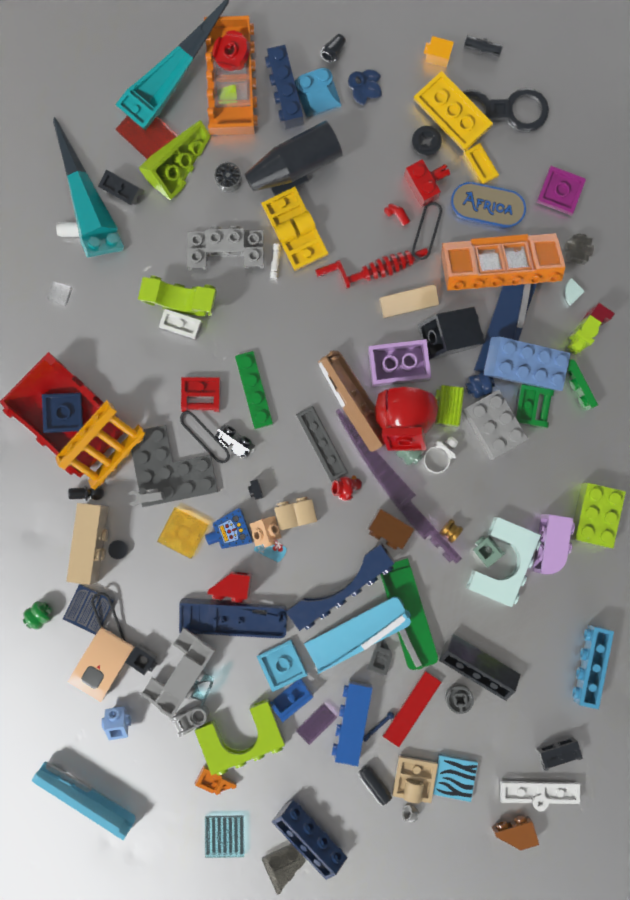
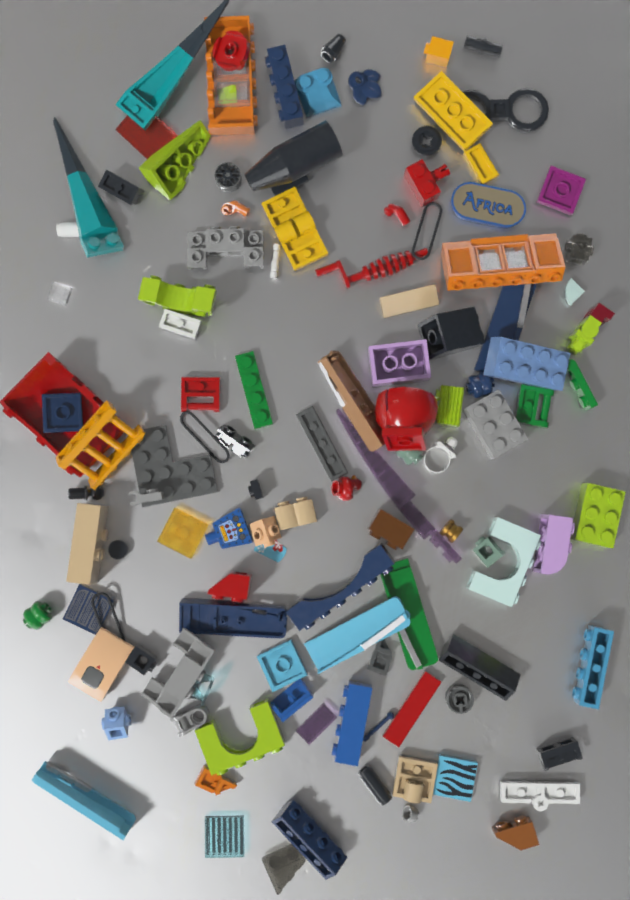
(234, 207): none -> orange arm

